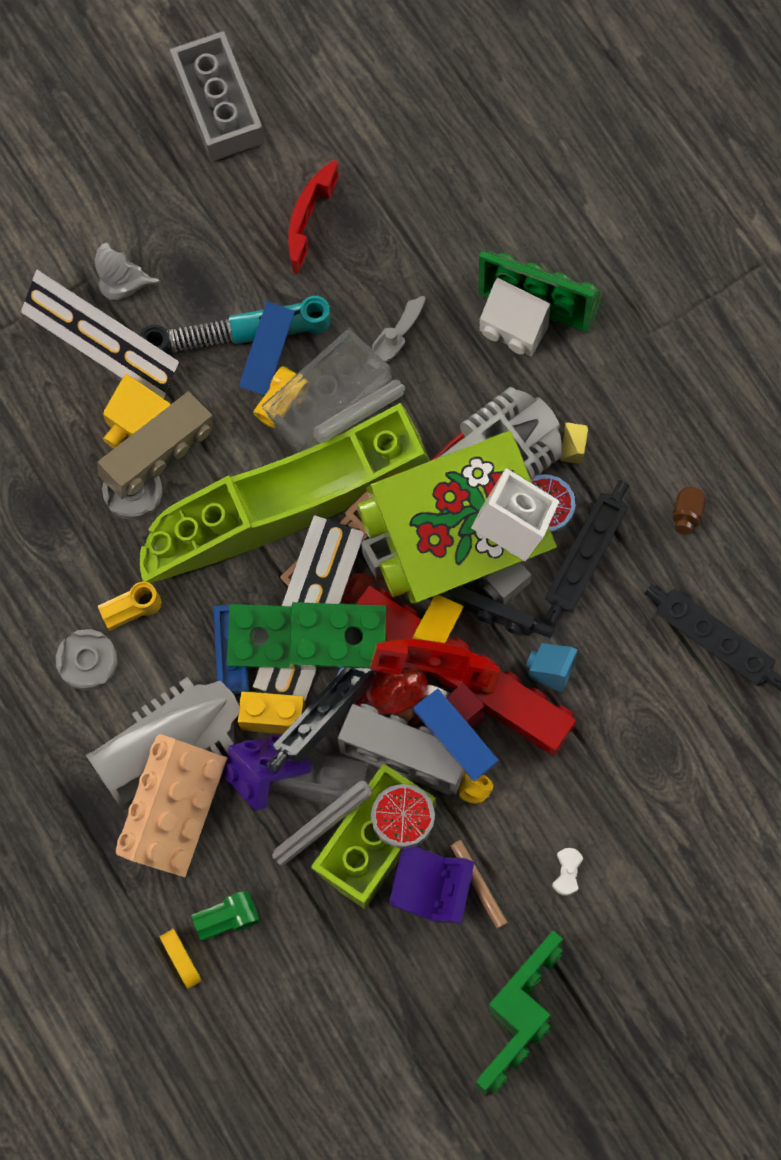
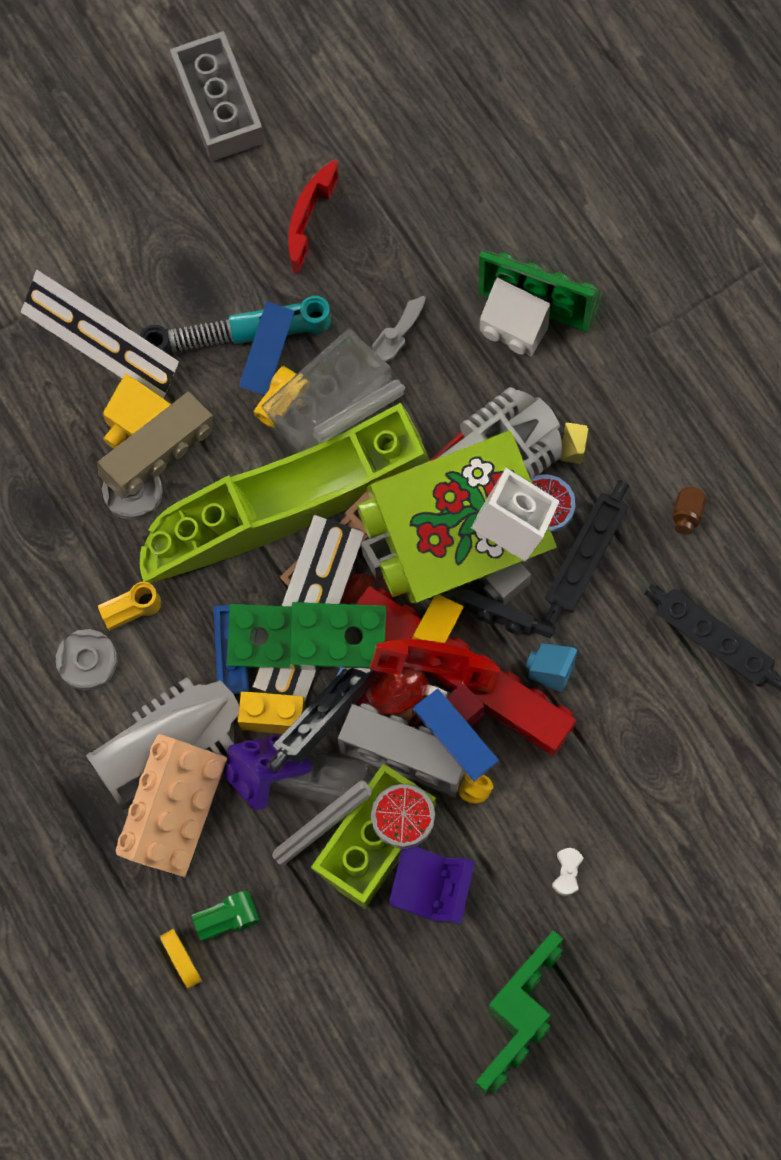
(118, 275): light grey hair -> none
(481, 888): medium nougat bar -> none

